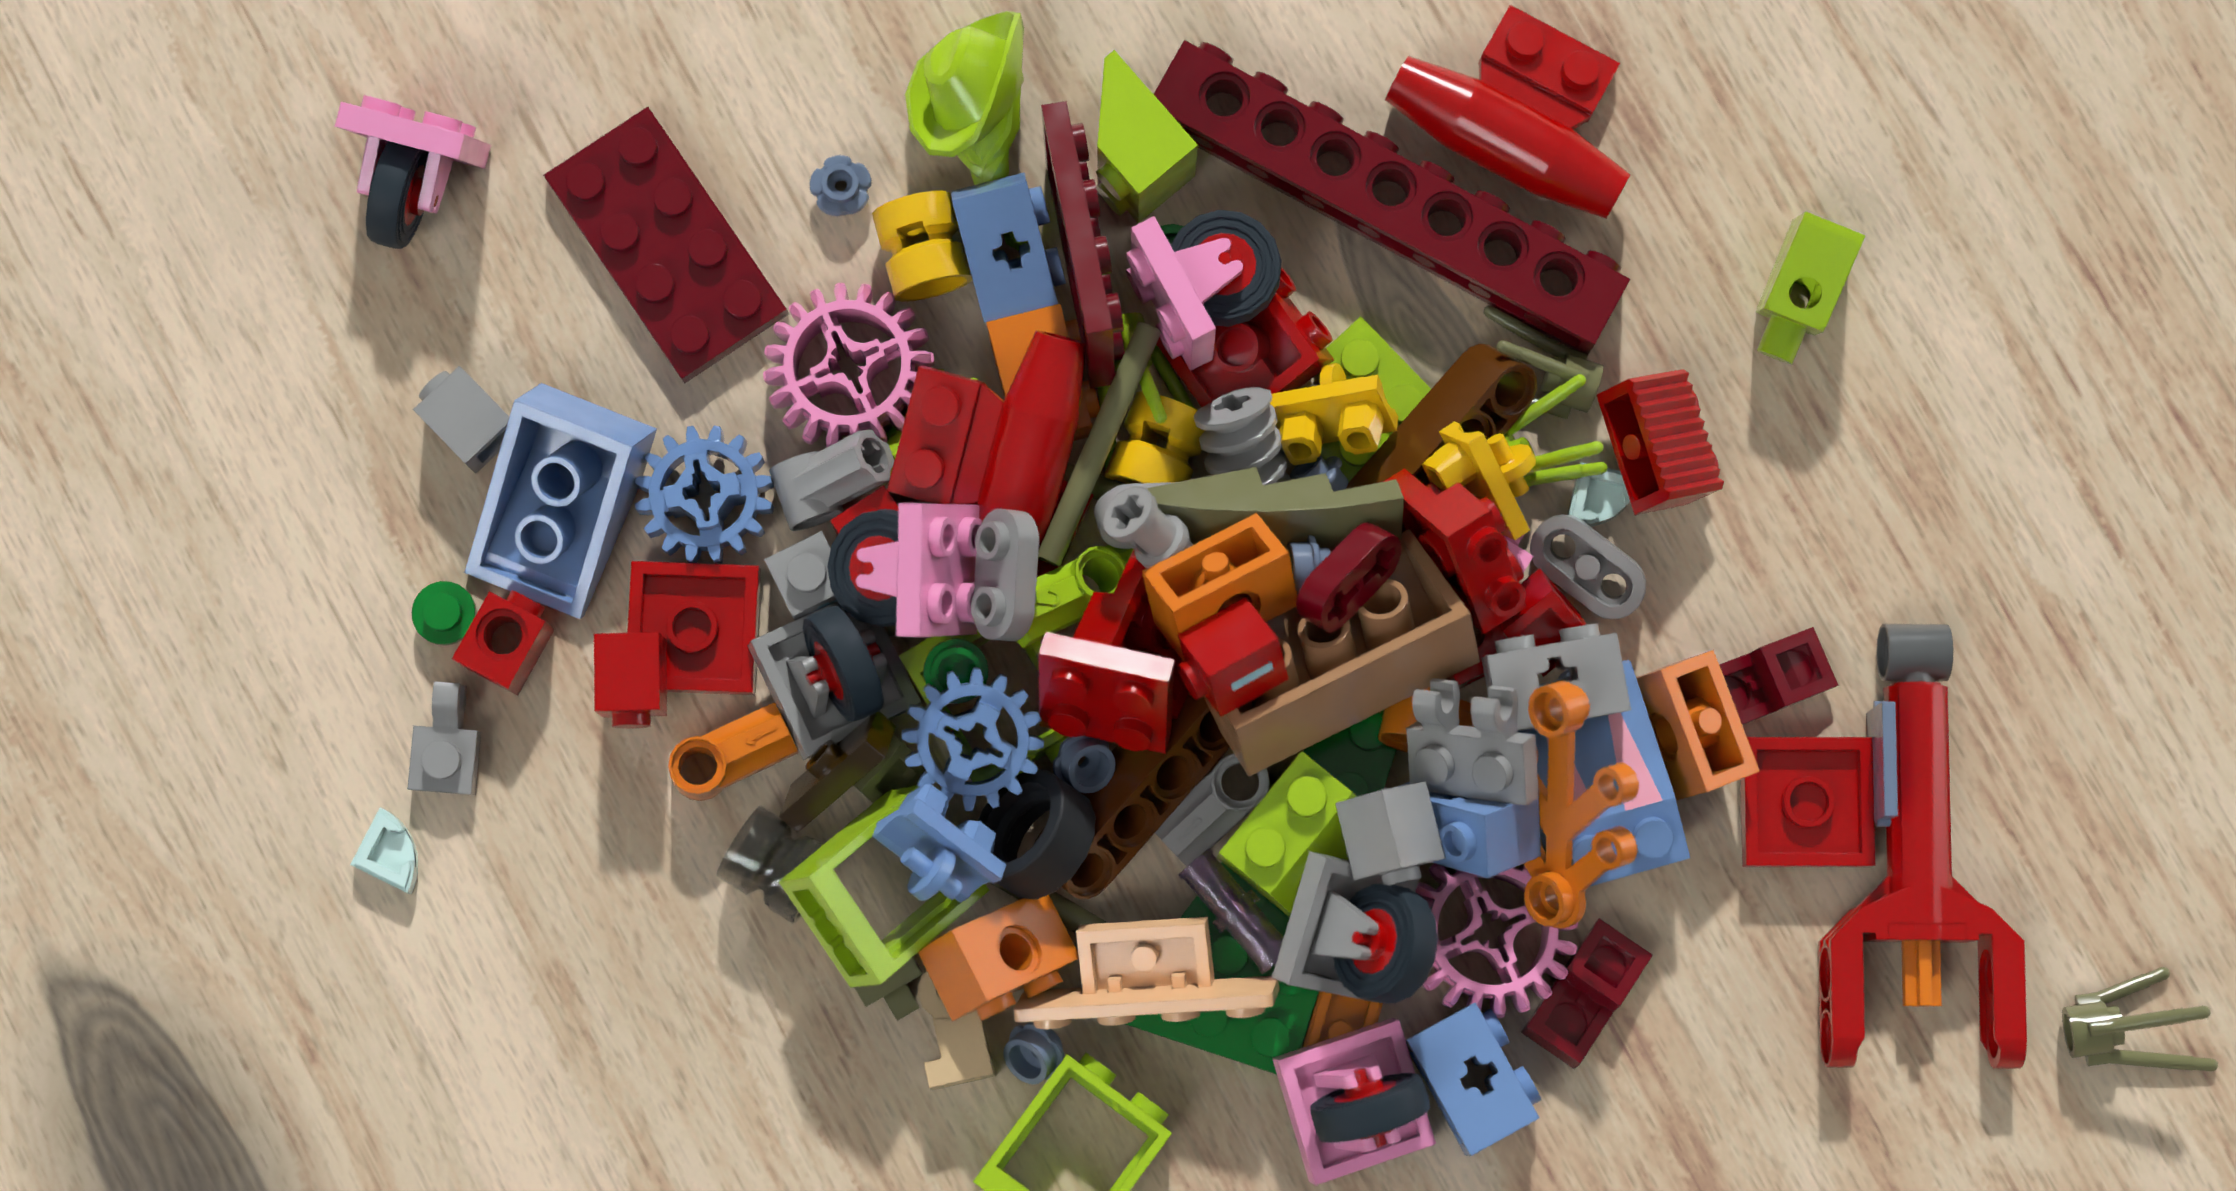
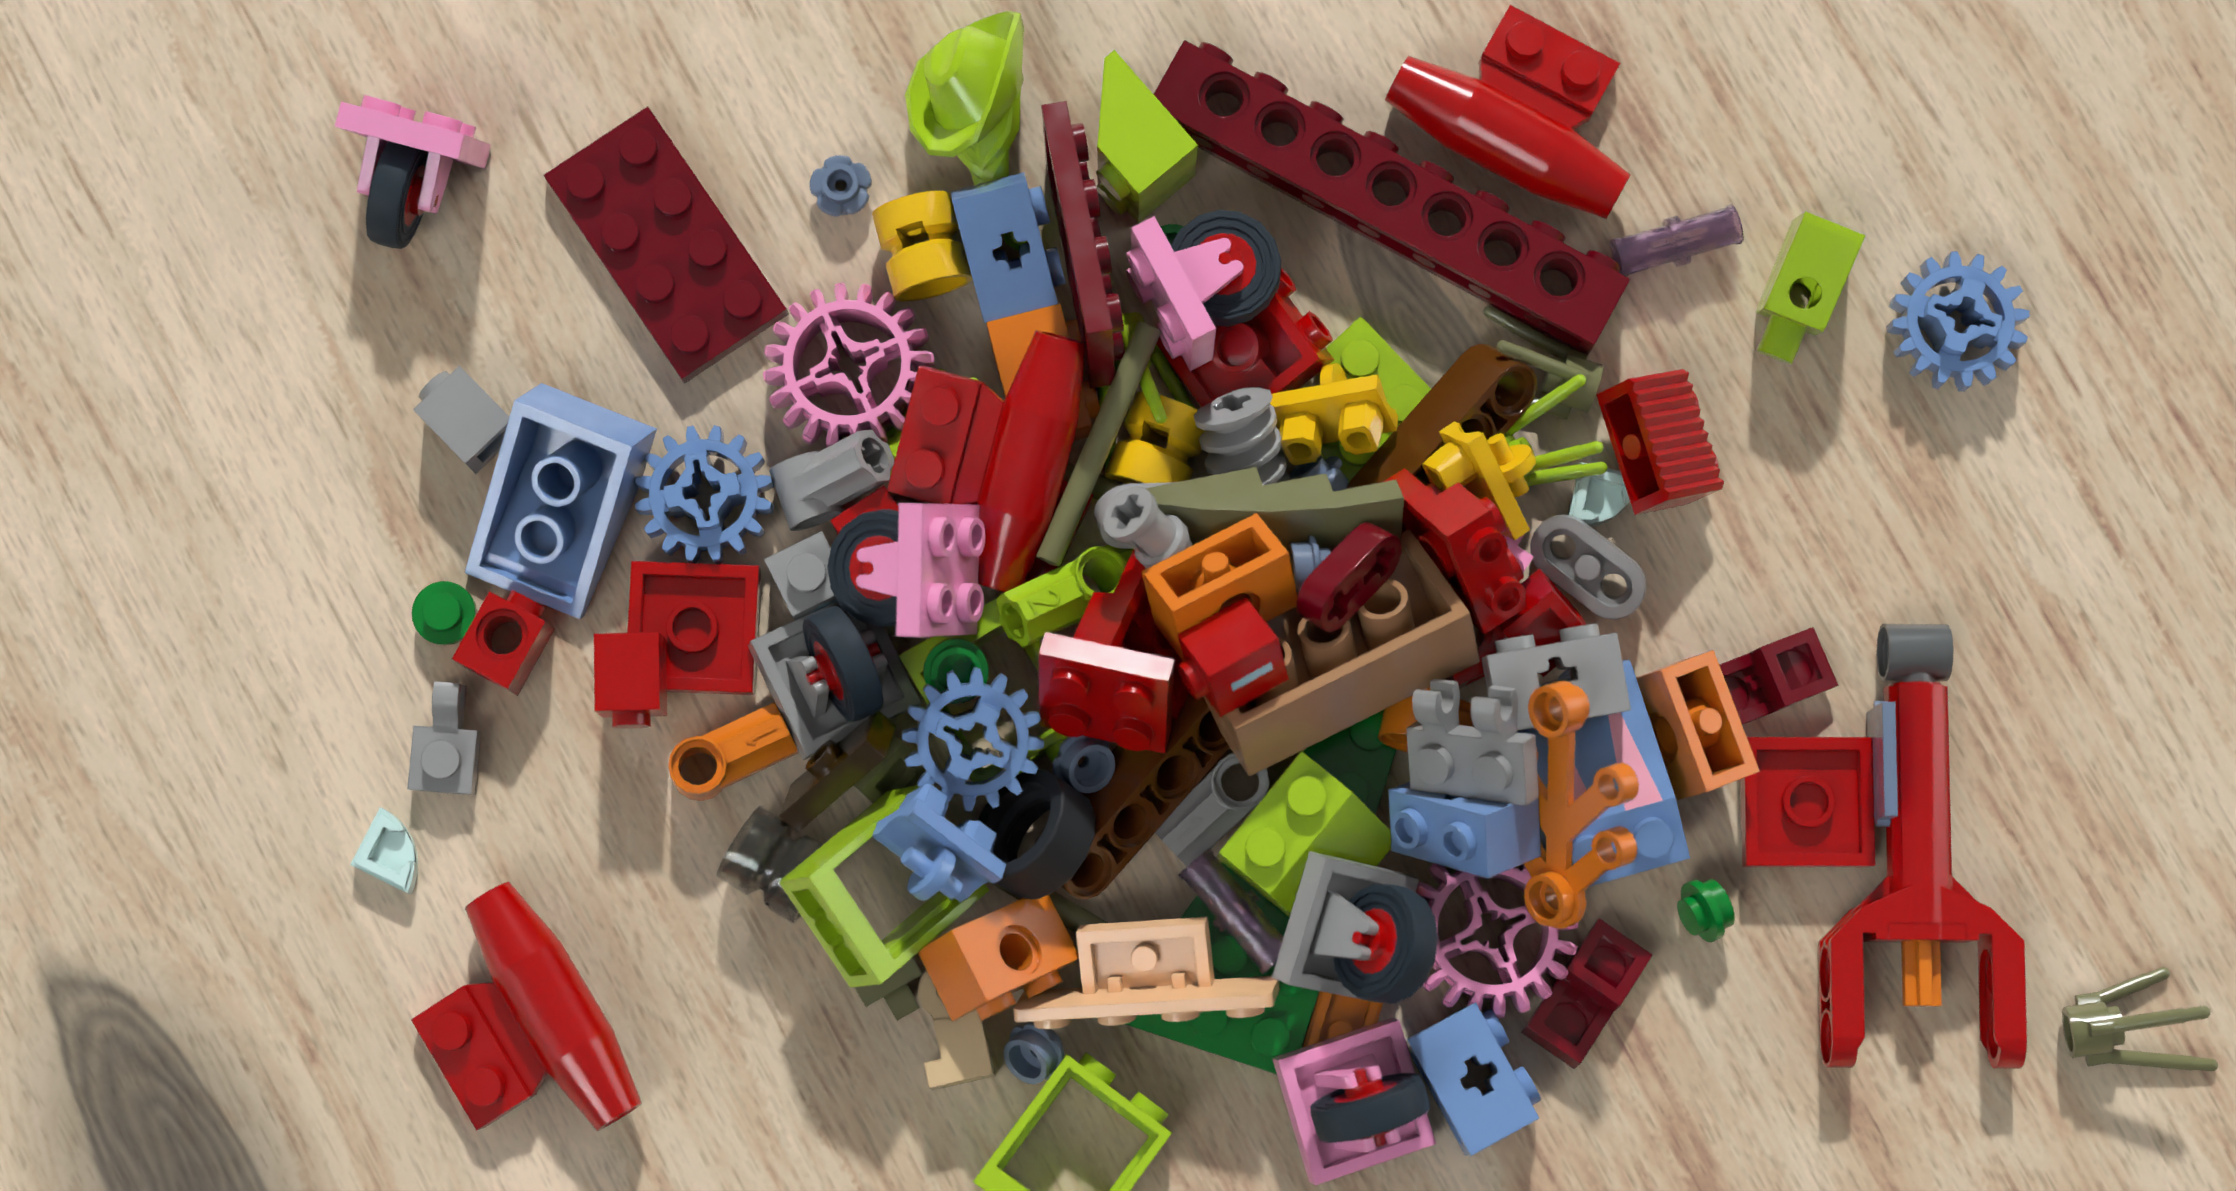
(528, 1023): none -> red plate
(1005, 575): light grey plate -> none
(1390, 833): light grey brick -> none
(1677, 240): none -> clear purple pin
(1705, 909): none -> green plate
(1982, 325): none -> medium blue gear

